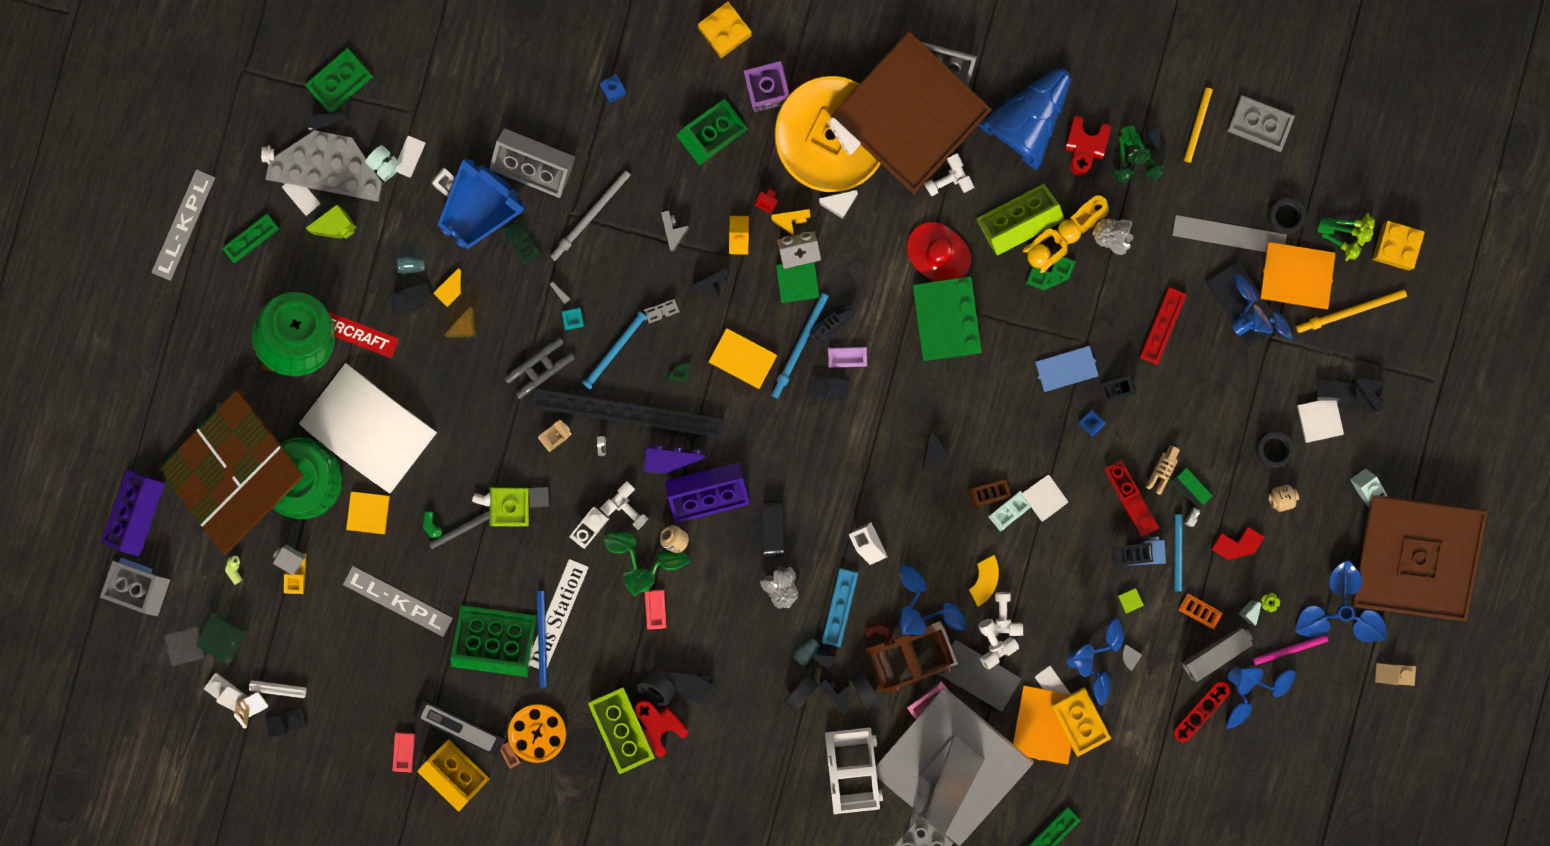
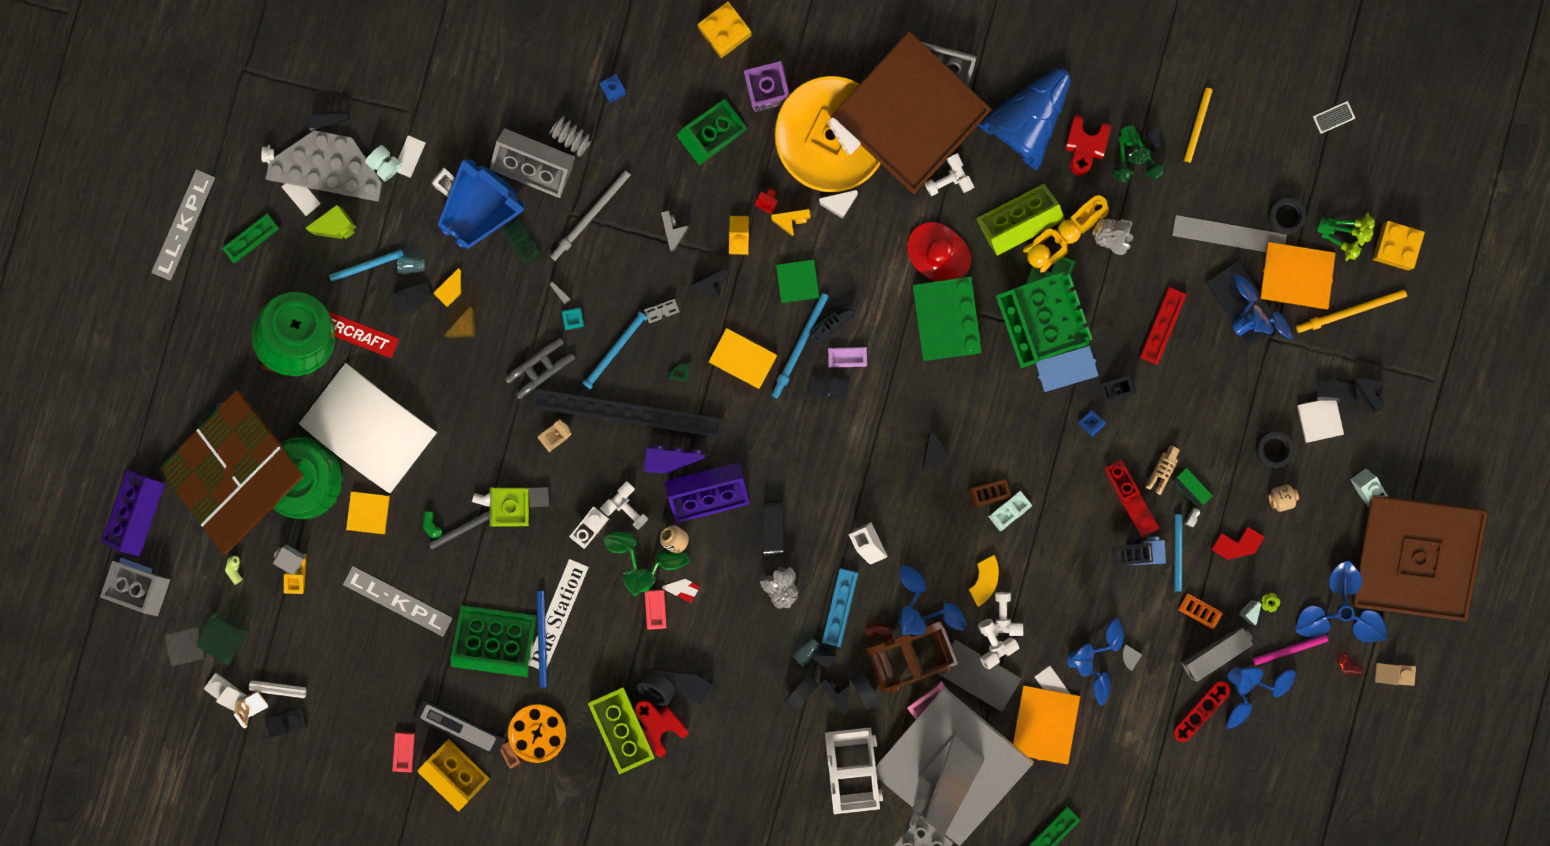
(339, 80): green tile -> none
(366, 265): none -> dark azure piece
(570, 136): none -> light grey piece
(601, 444): light grey tile -> none
(684, 589): none -> white sticker
(799, 249): light grey brick -> none
(1044, 318): none -> green slope
(1045, 498): white sticker -> none
(1080, 721): yellow tile -> none
(1130, 600): lime tile -> none
(1261, 123): light grey tile -> none
(1334, 117): none -> sticker
(1346, 666): none -> clear red arm

